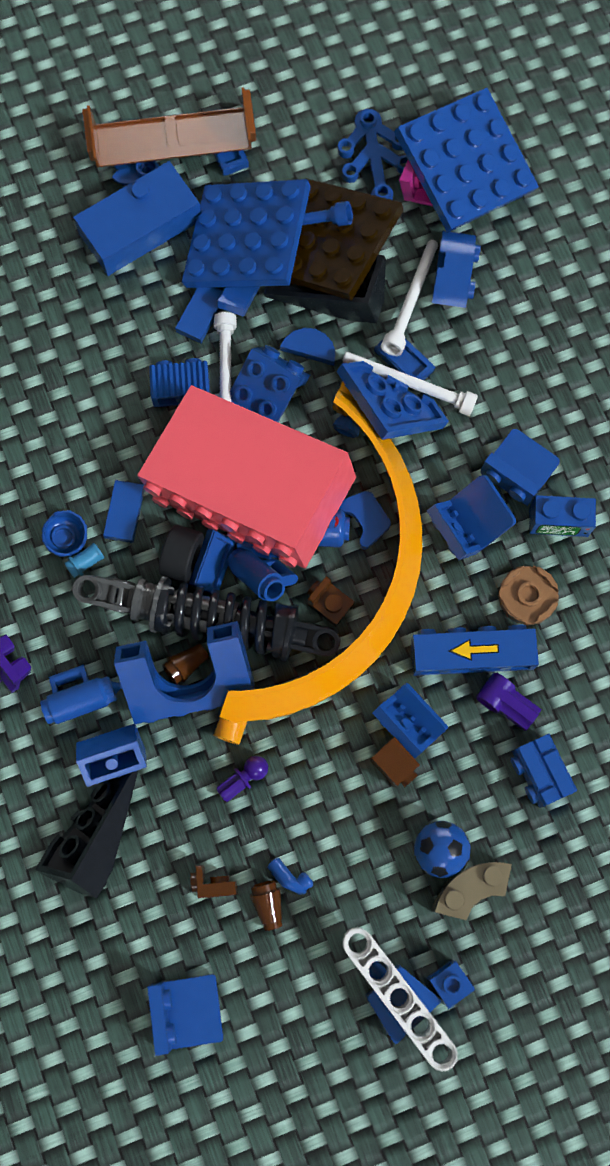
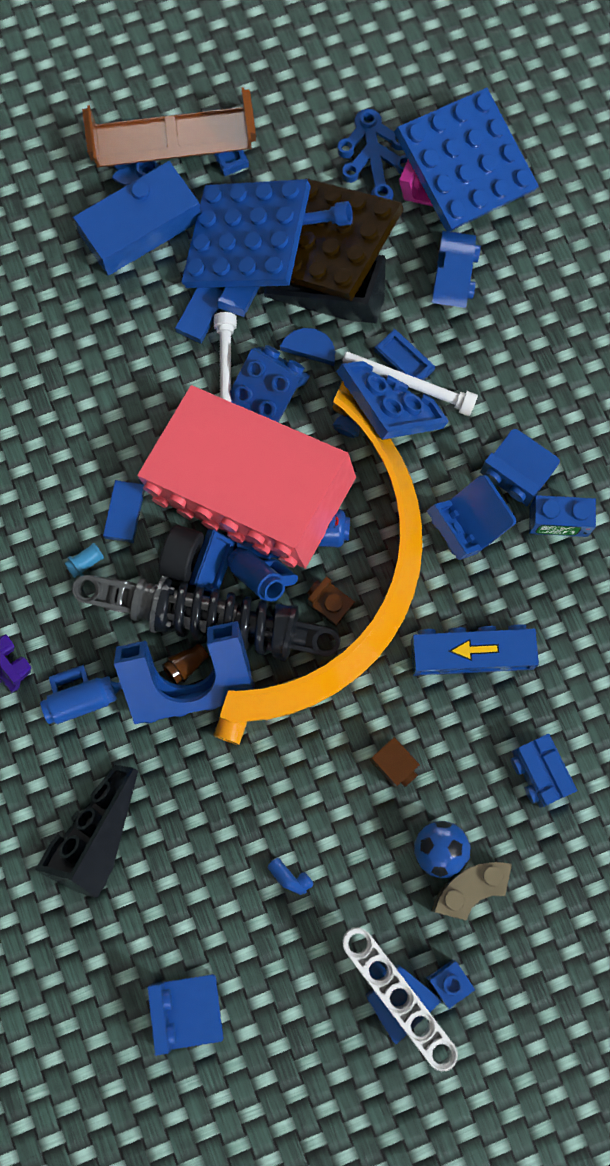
(64, 533): blue hair -> none
(110, 755): blue brick -> none
(172, 380): blue brick -> none
(219, 885): reddish brown bracket -> none
(254, 768): dark purple axle -> none
(267, 902): reddish brown cone -> none
(368, 516): blue piece -> none
(394, 341): white piece -> none
(410, 720): blue bracket -> none
(501, 697): dark purple piece -> none
(528, 595): medium nougat tile -> none

